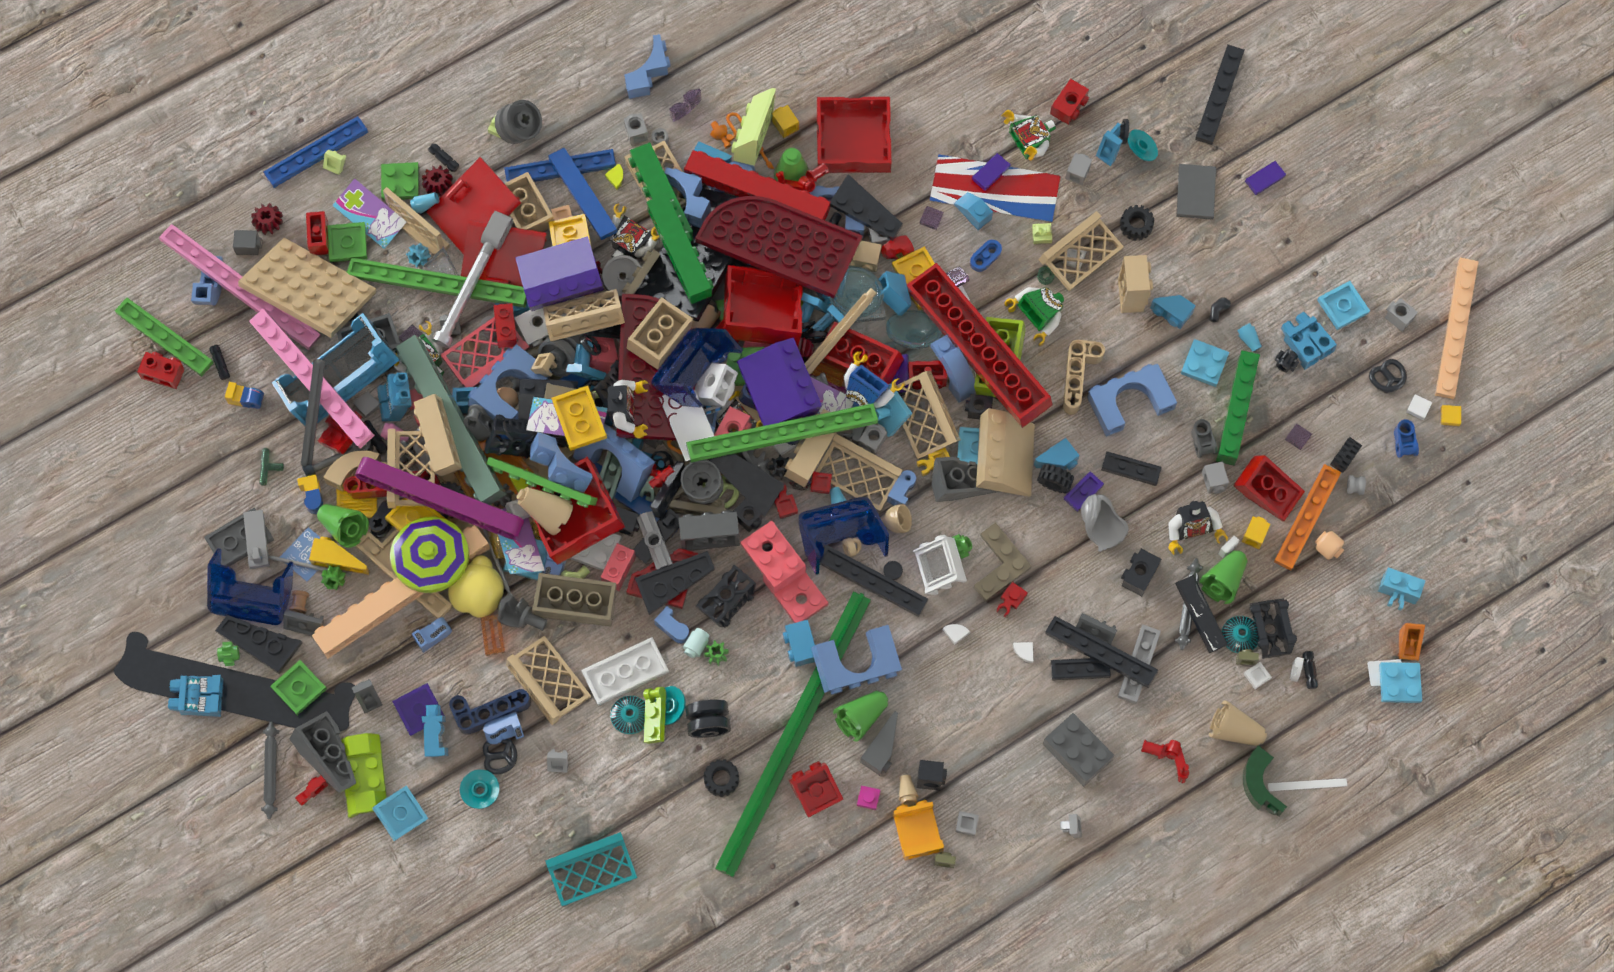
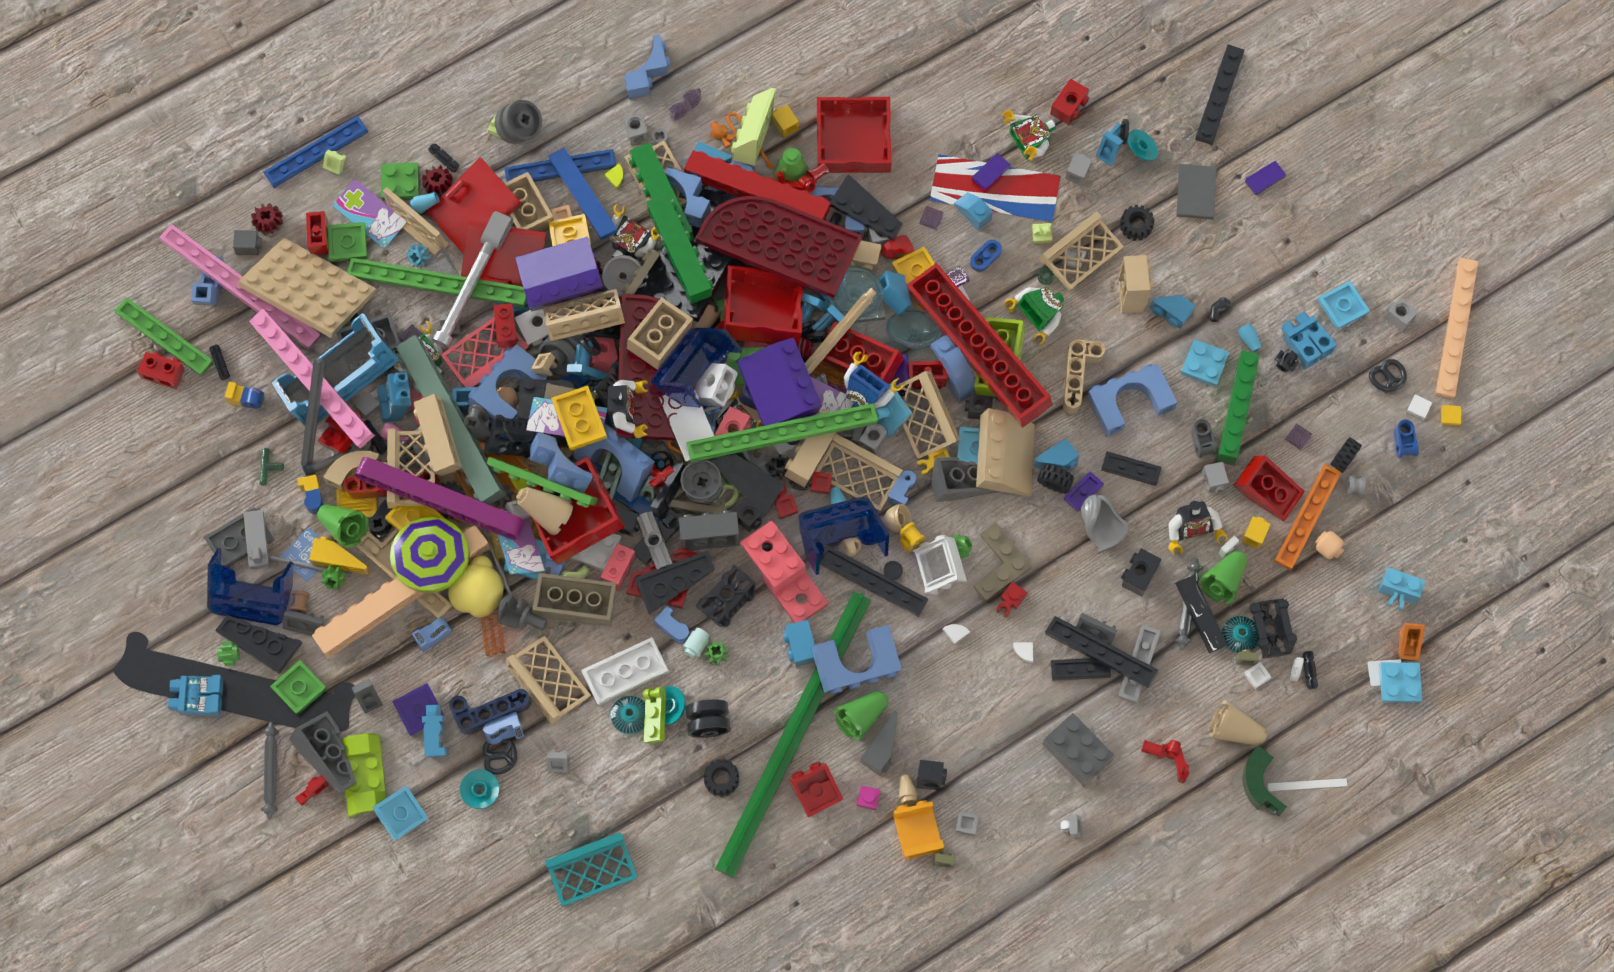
(910, 537): none -> yellow piece

